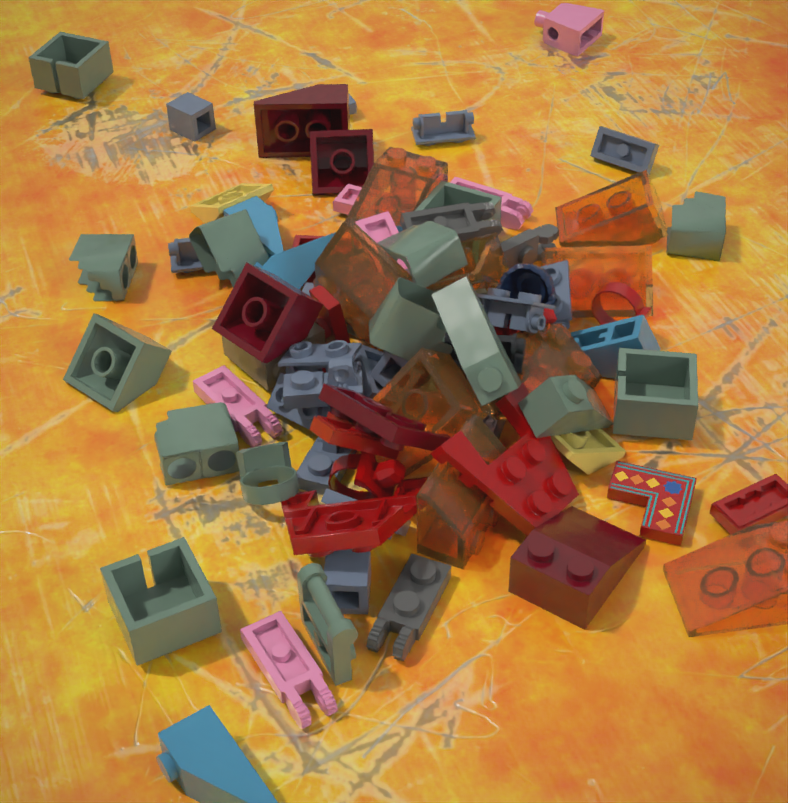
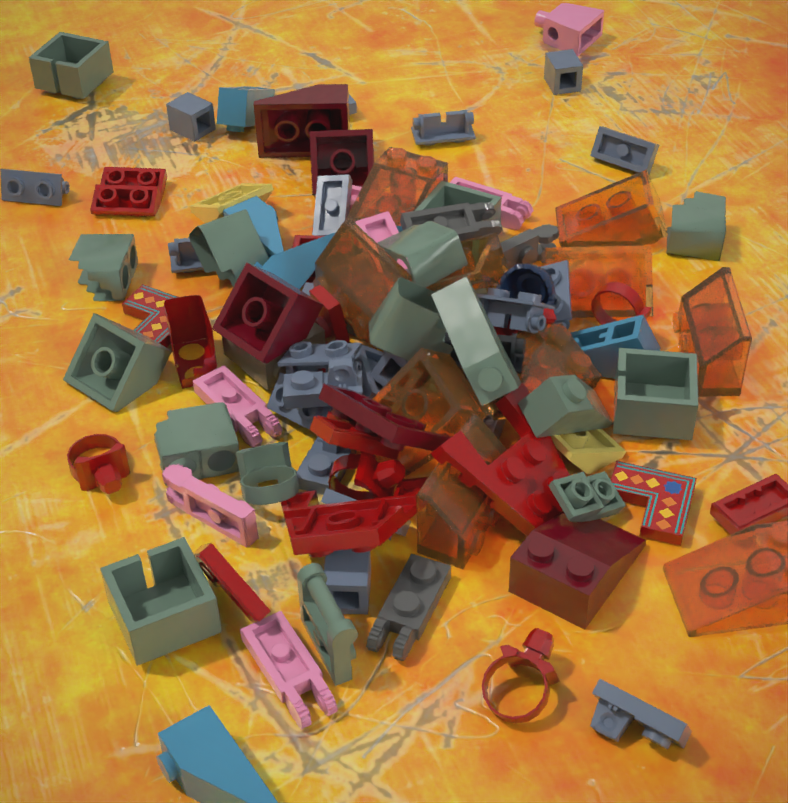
(33, 187): none -> sand blue hinge
(99, 470): none -> red piece
(129, 191): none -> red slope
(148, 305): none -> red tile
(190, 324): none -> red piece
(210, 505): none -> bright pink hinge
(225, 576): none -> red tile
(237, 106): none -> dark azure slope
(331, 203): none -> plate
(537, 647): none -> red piece
(563, 72): none -> brick
(587, 497): none -> sand green slope
(618, 710): none -> sand blue hinge
(717, 331): none -> clear orange slope

